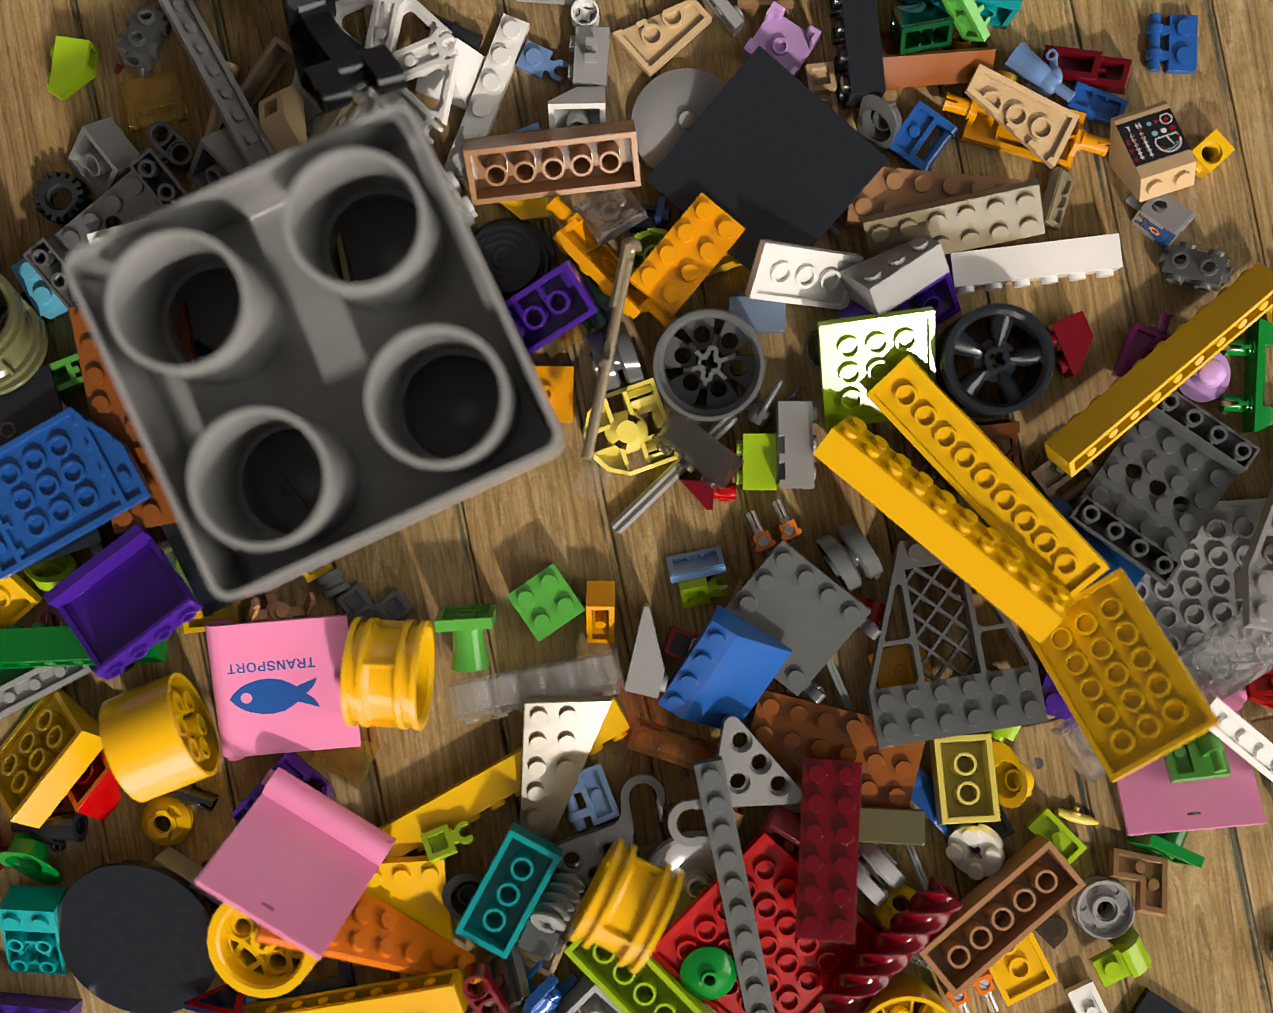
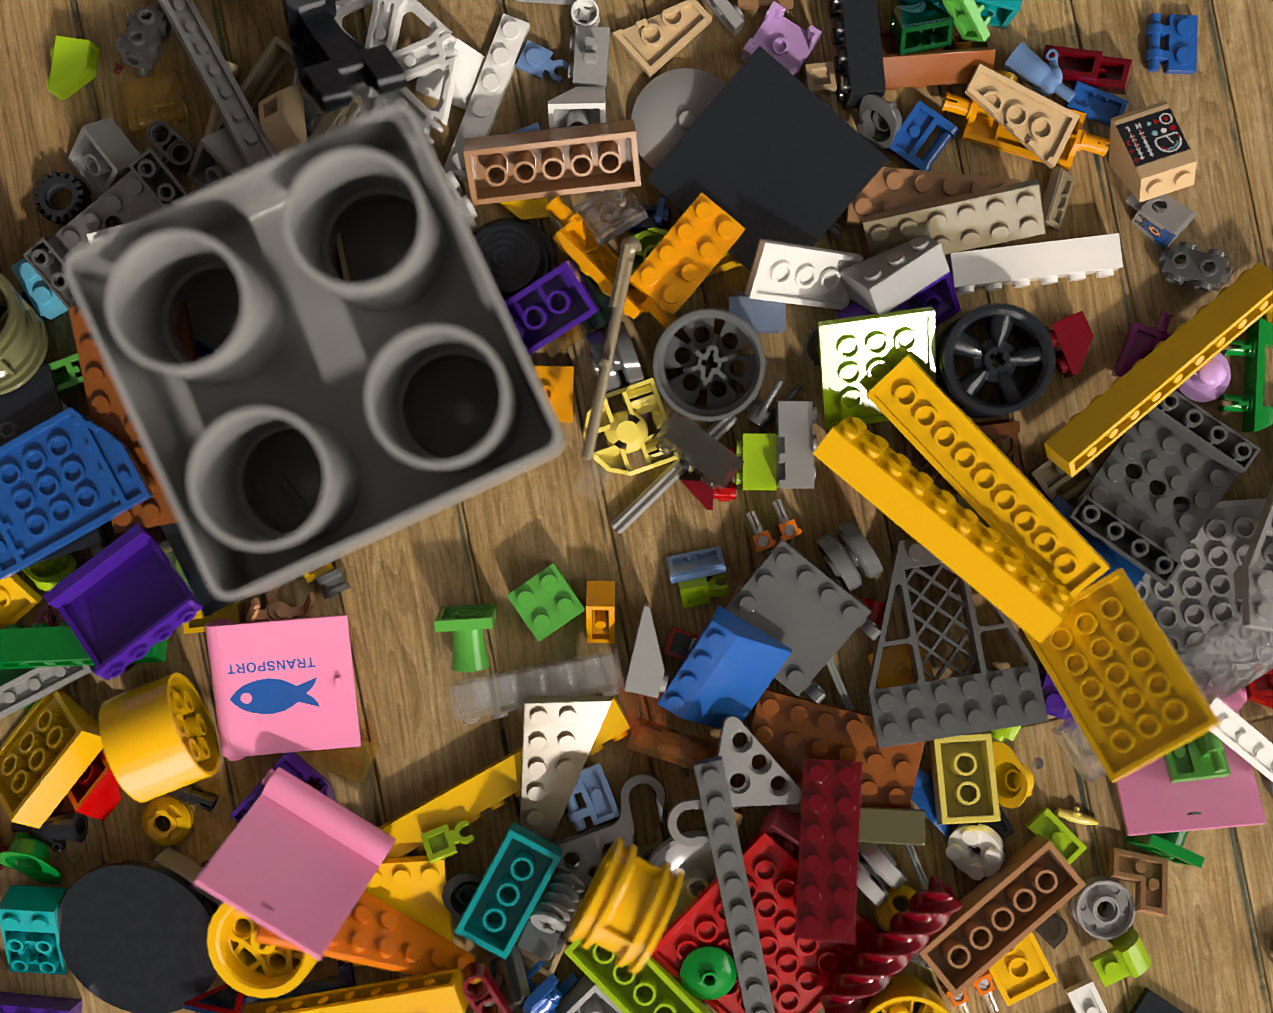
(359, 603): dark grey tile -> none
(388, 673): yellow wheel -> none
(465, 35): black pin -> none
(1217, 149): yellow brick -> none

